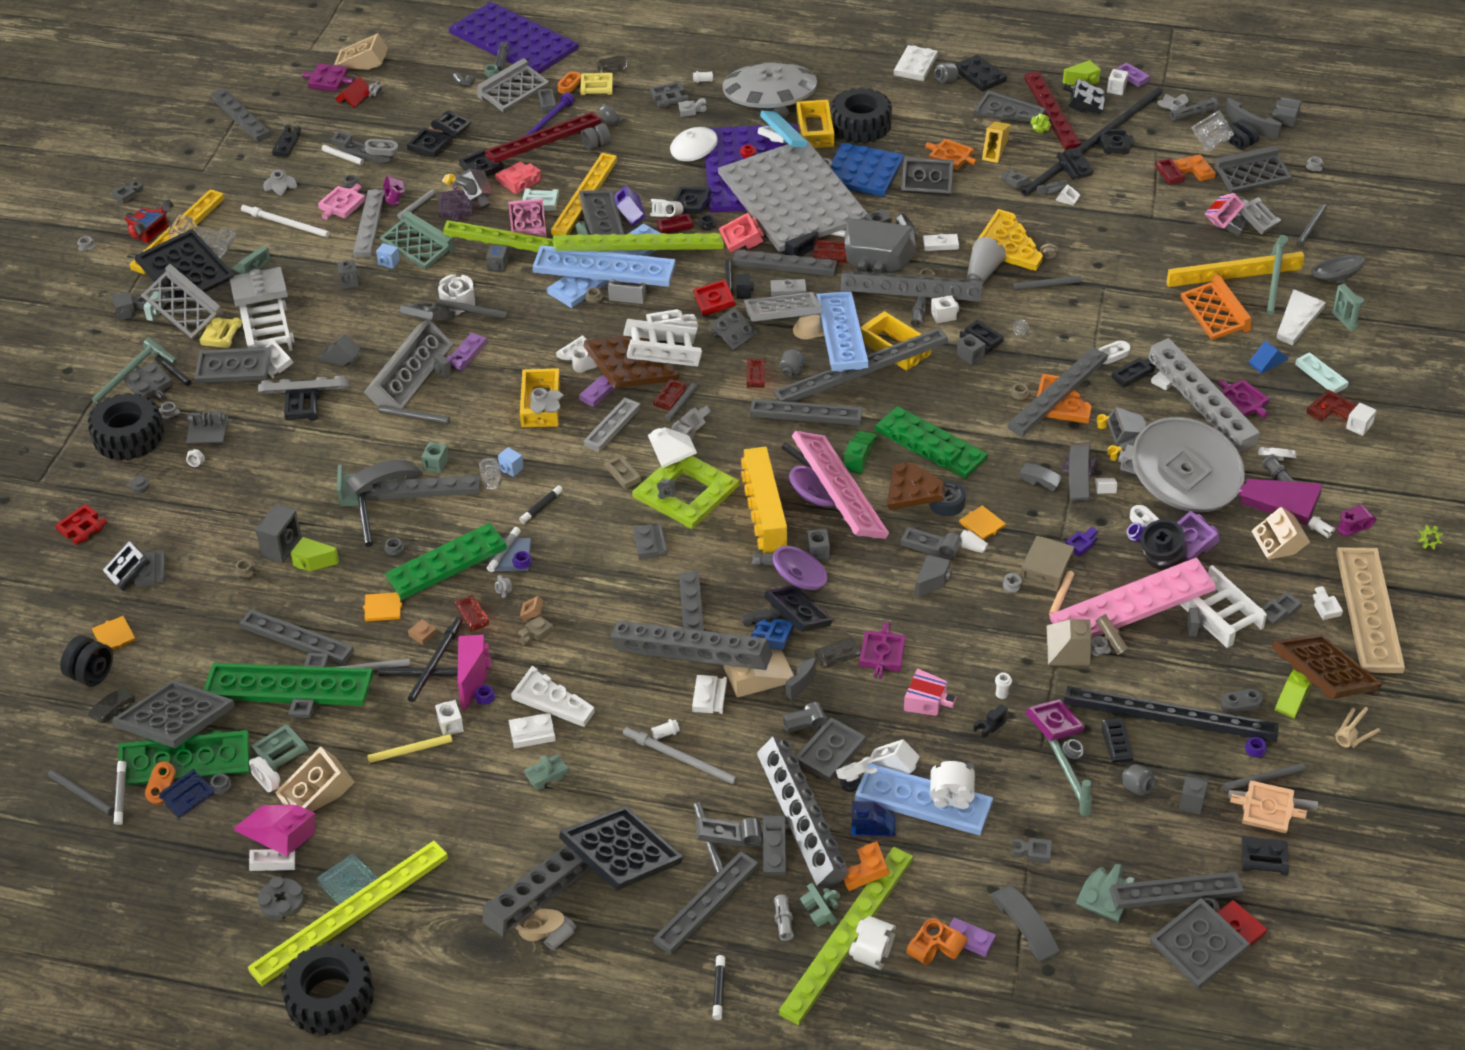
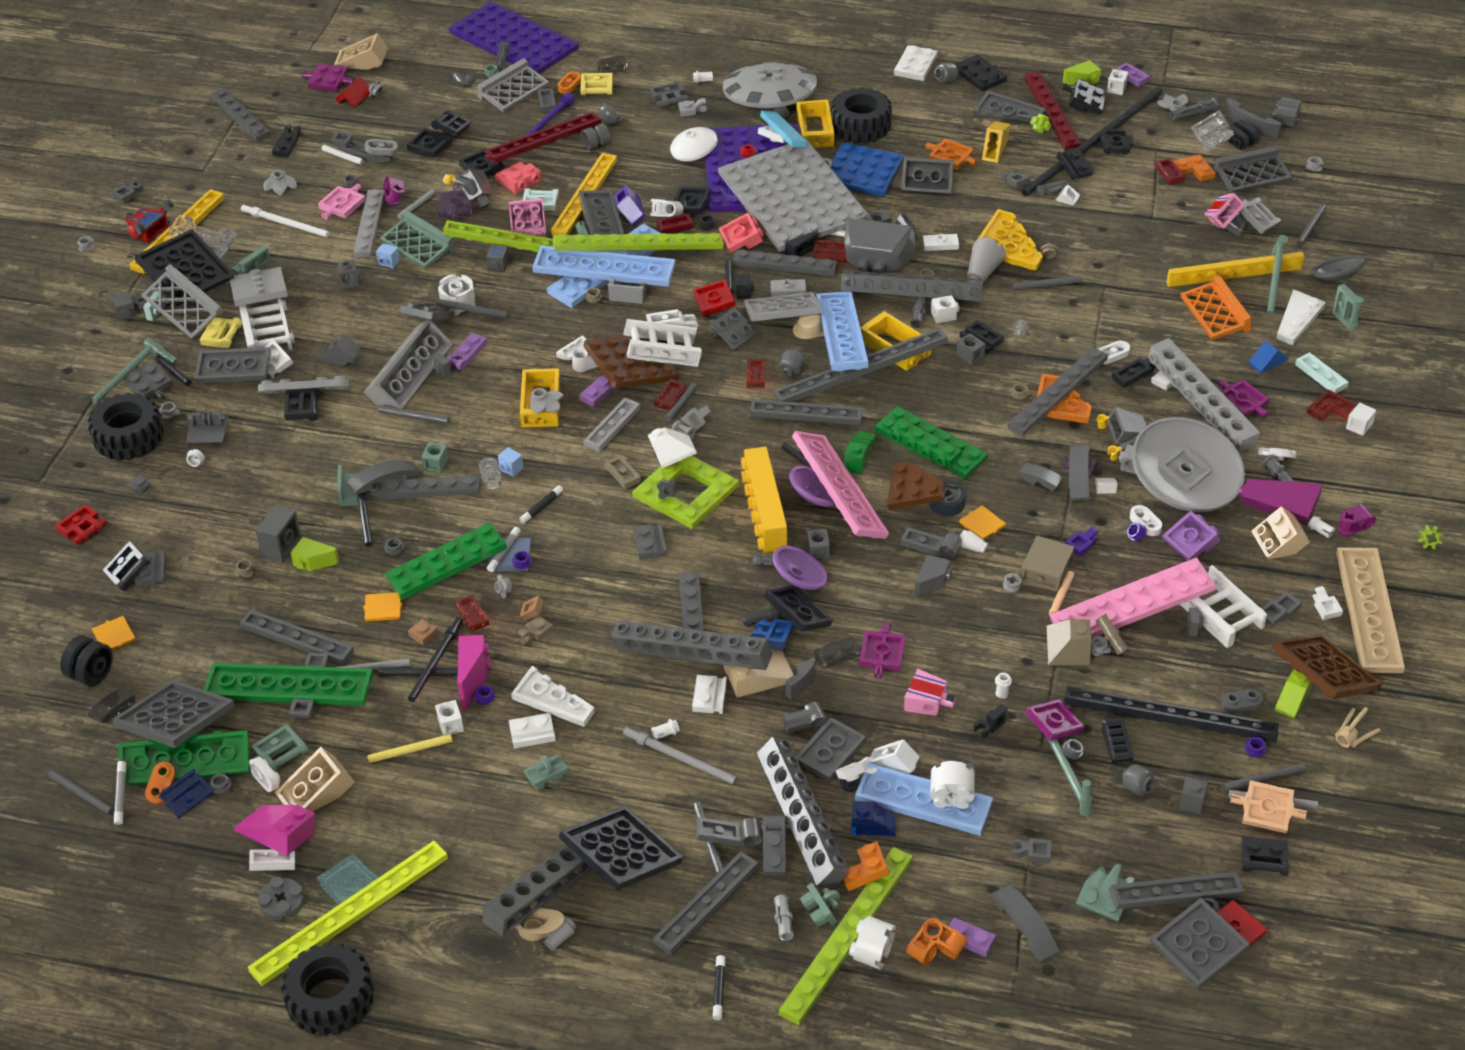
(1164, 544): black wheel -> none

